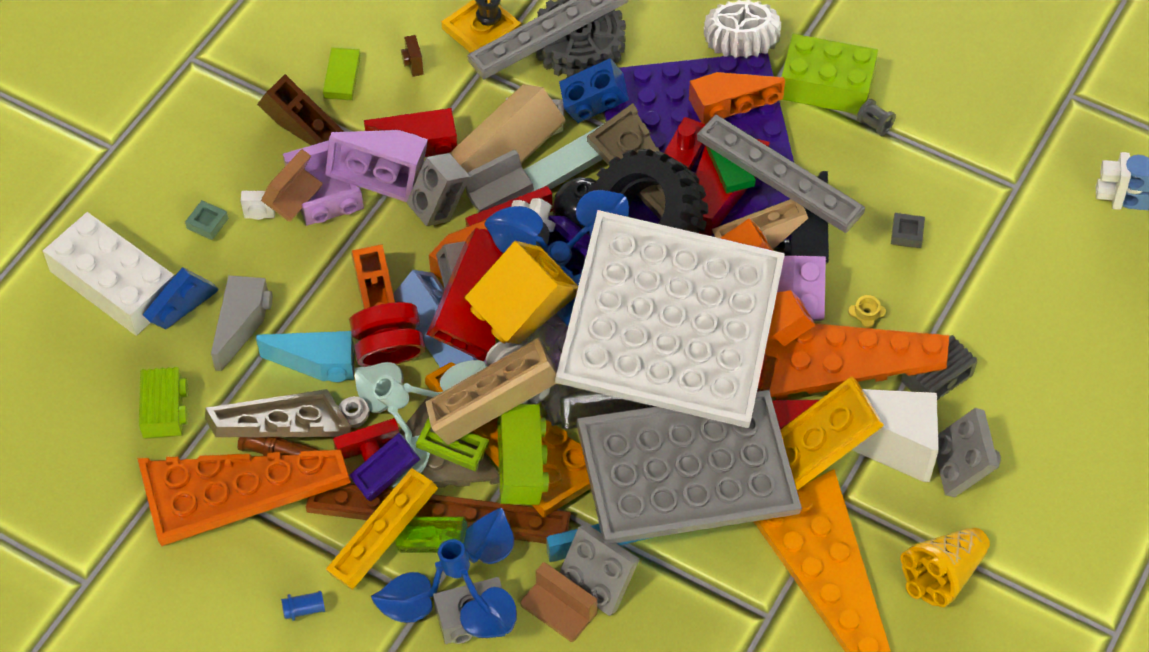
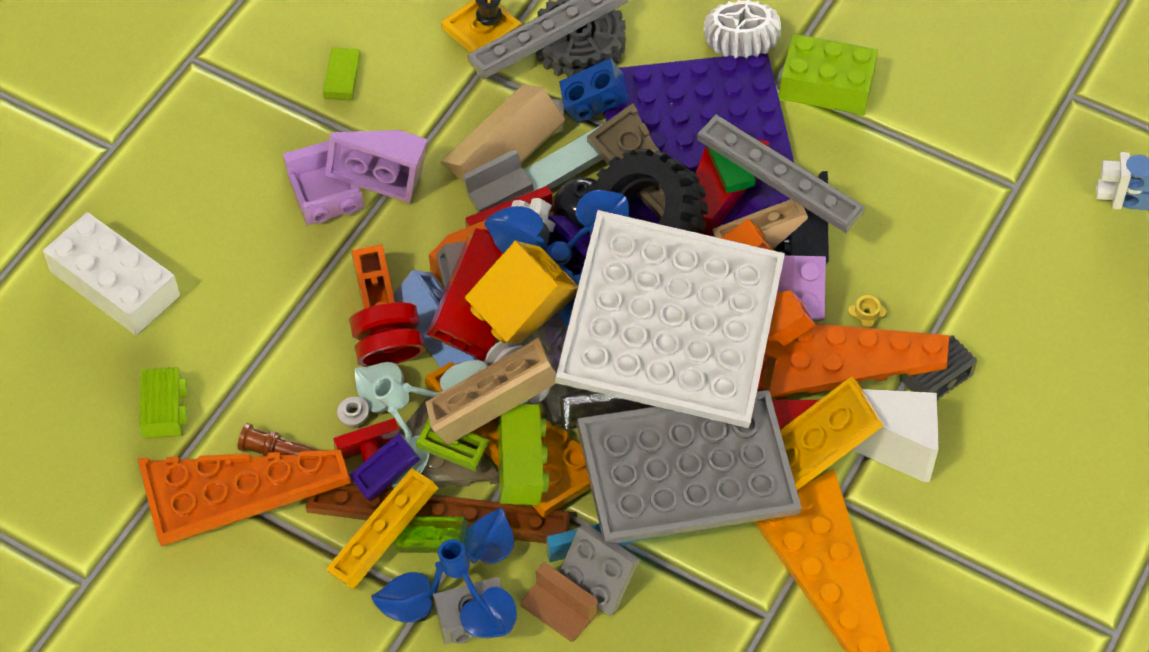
(179, 298): blue wing -> none
(206, 220): sand green plate -> none
(239, 317): light grey slope -> none
(254, 207): white plate -> none
(282, 416): dark tan wing -> none
(291, 187): medium nougat panel -> none
(297, 112): reddish brown slope -> none
(302, 605): blue pin -> none
(316, 354): medium azure slope -> none
(412, 56): reddish brown plate -> none
(432, 125): red slope -> none
(438, 189): light grey brick -> none
(684, 144): red tile -> none
(733, 94): orange slope -> none
(884, 121): dark grey bush -> none
(907, 230): dark grey plate -> none
(943, 565): yellow cone -> none
(966, 453): light grey plate -> none

